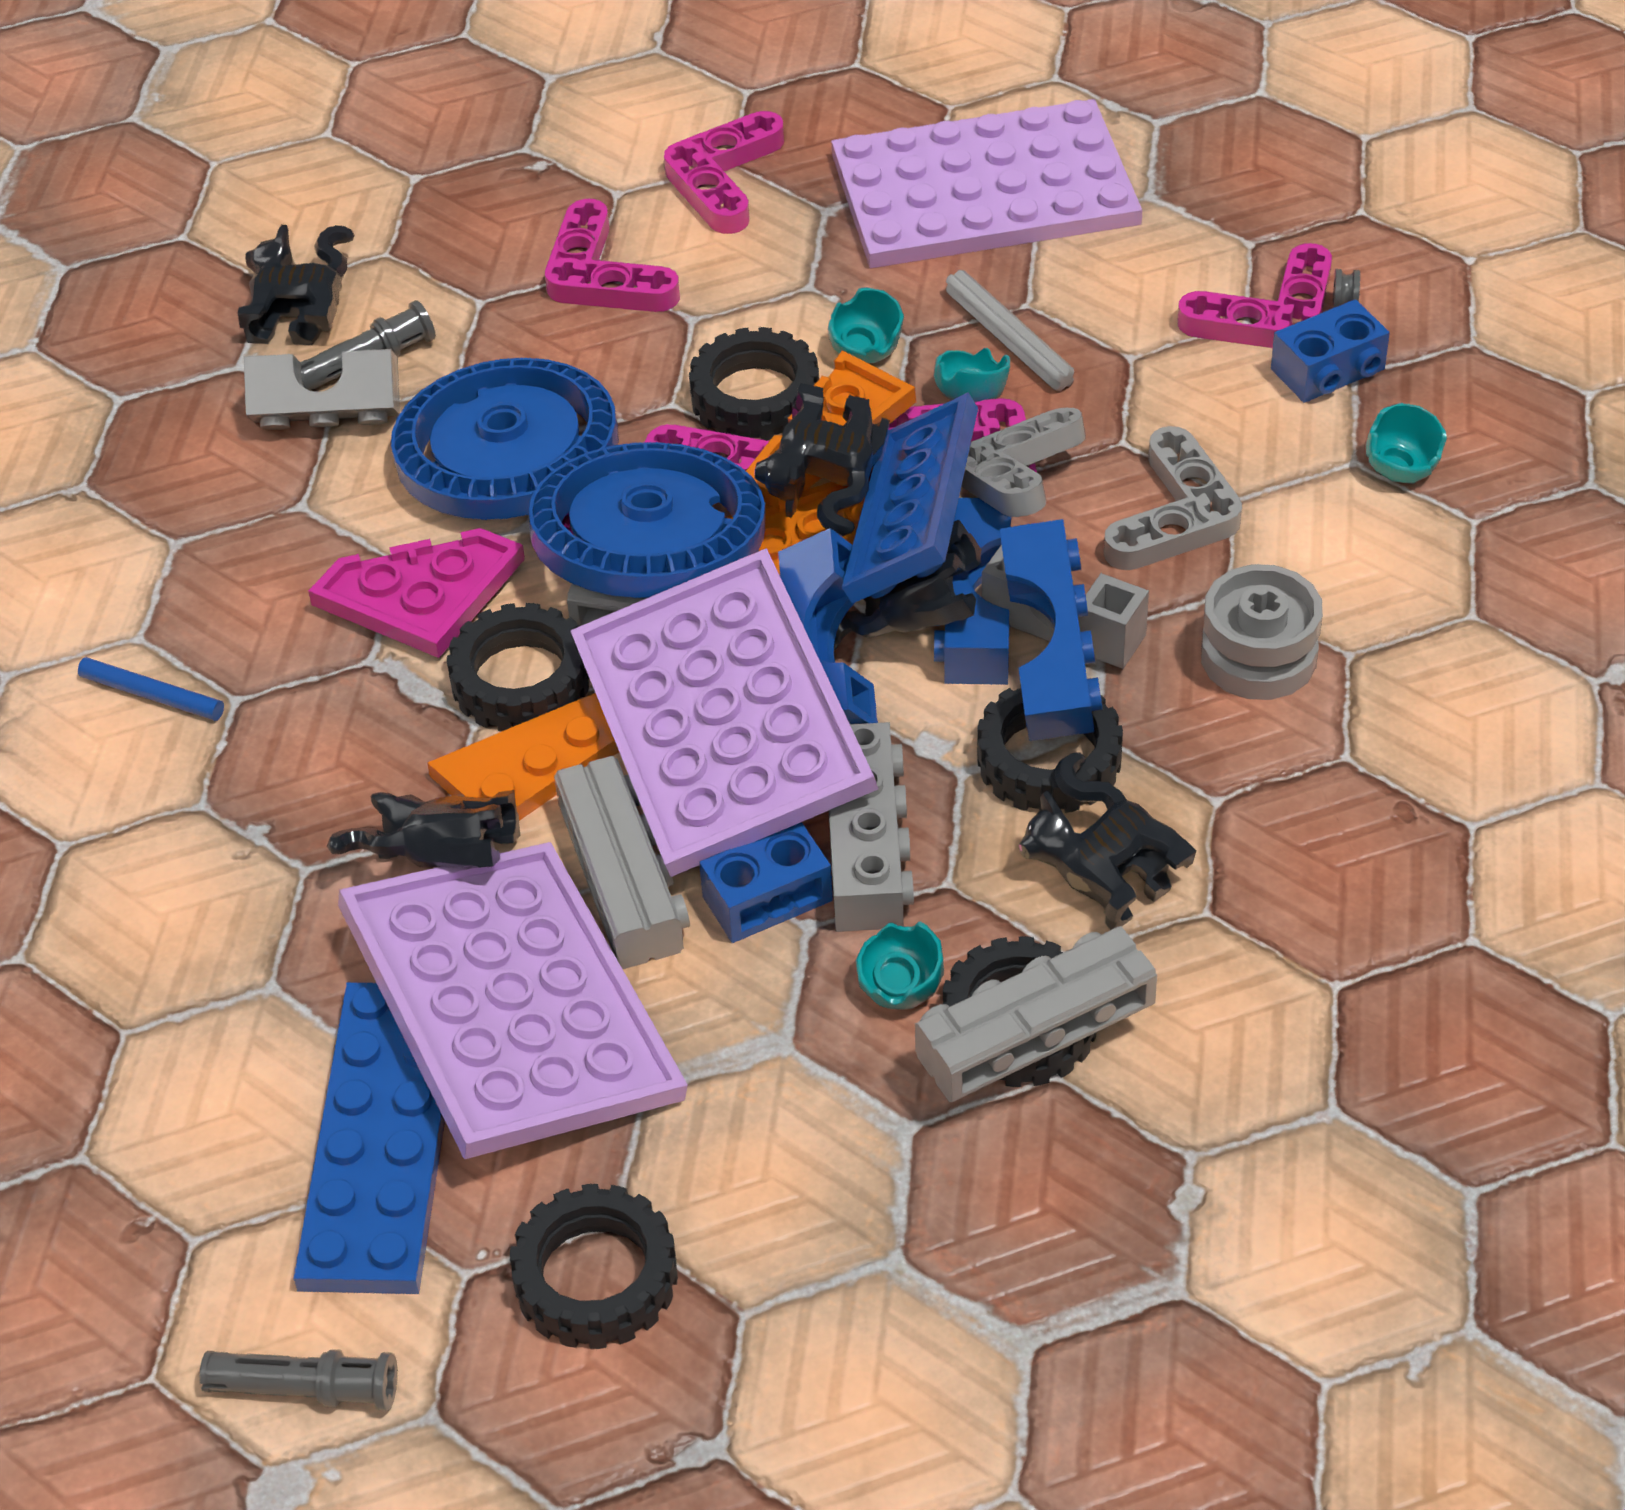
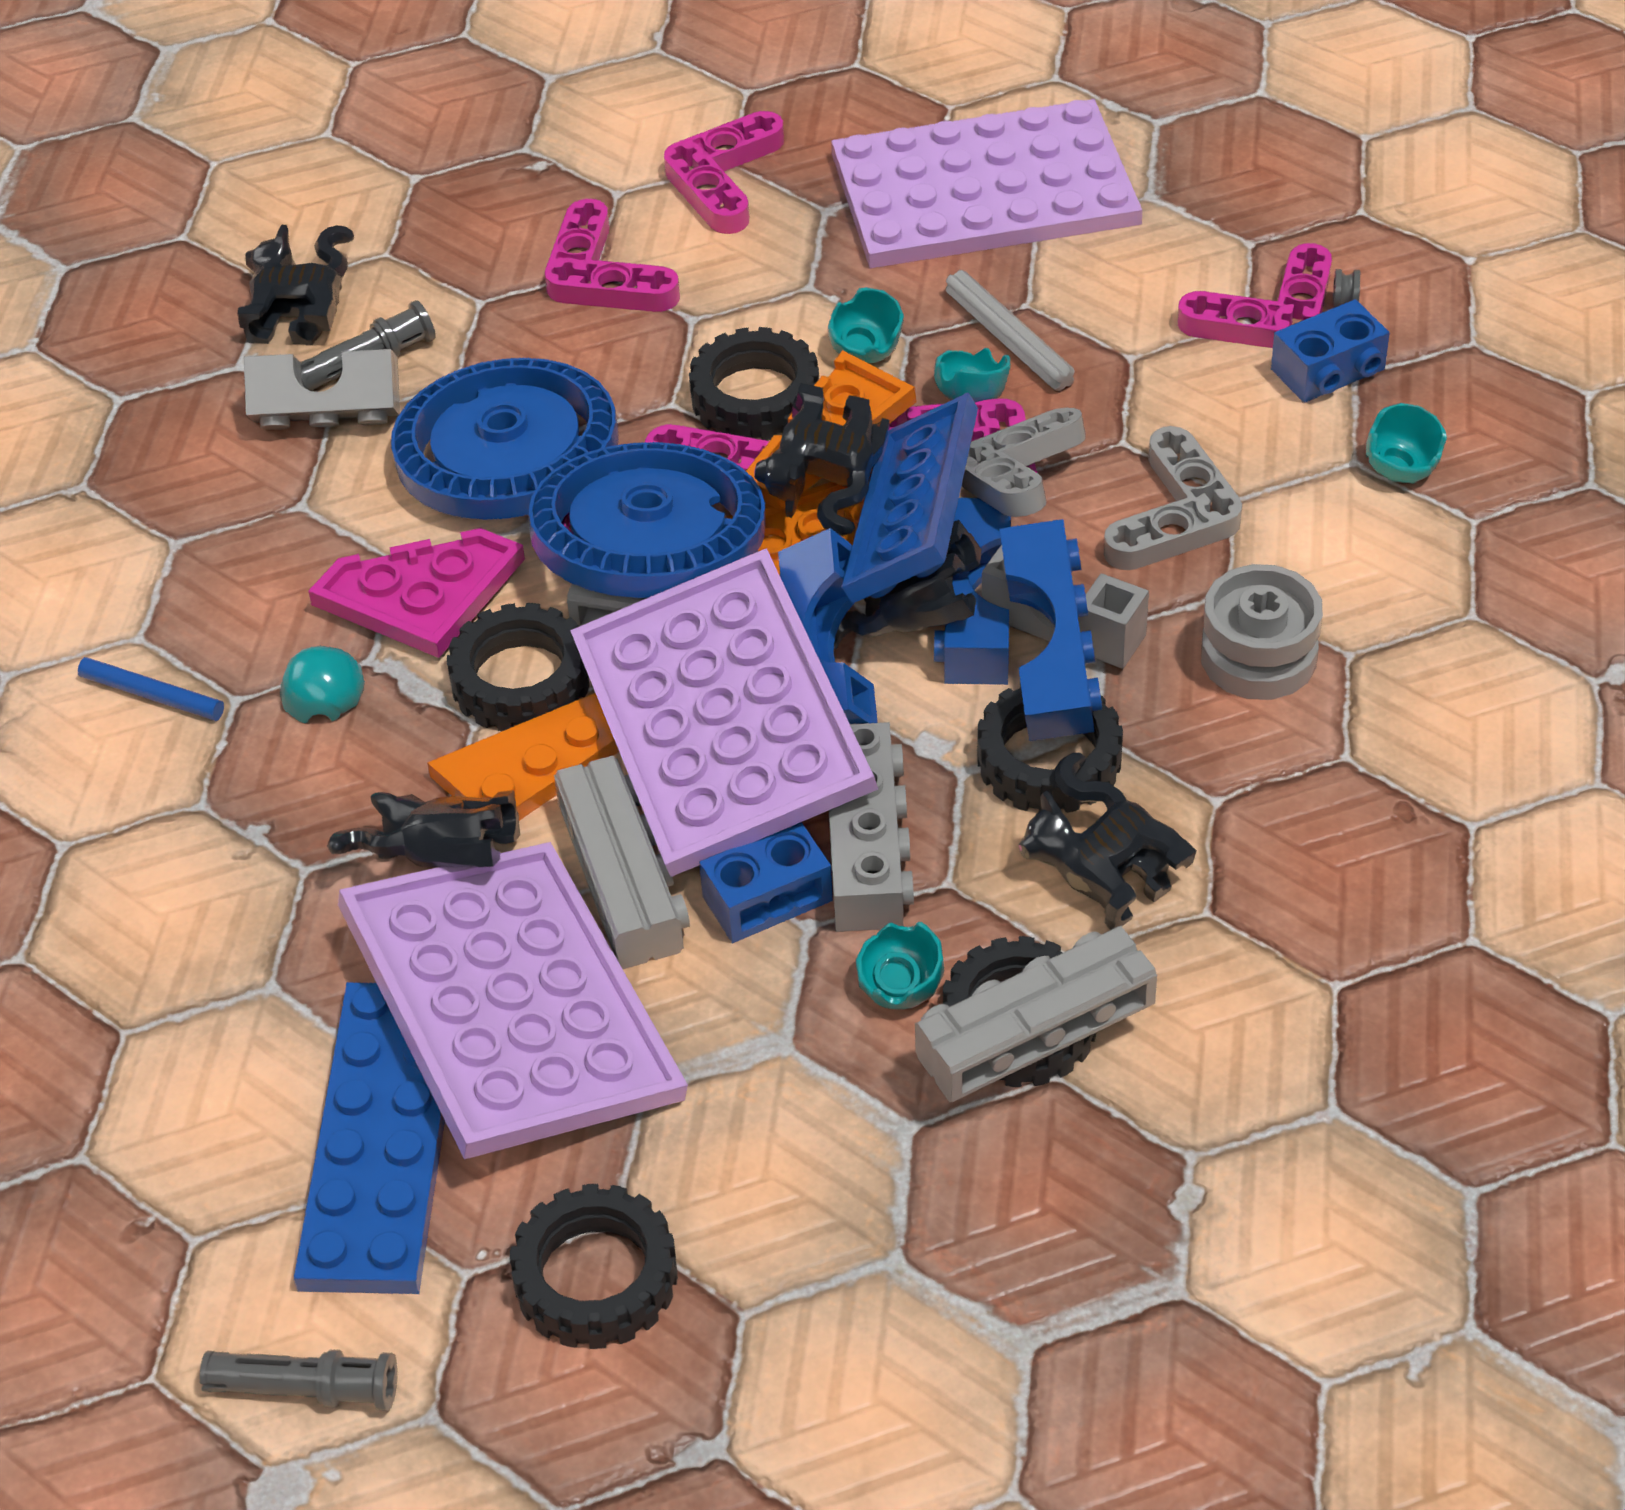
(321, 682): none -> teal hair

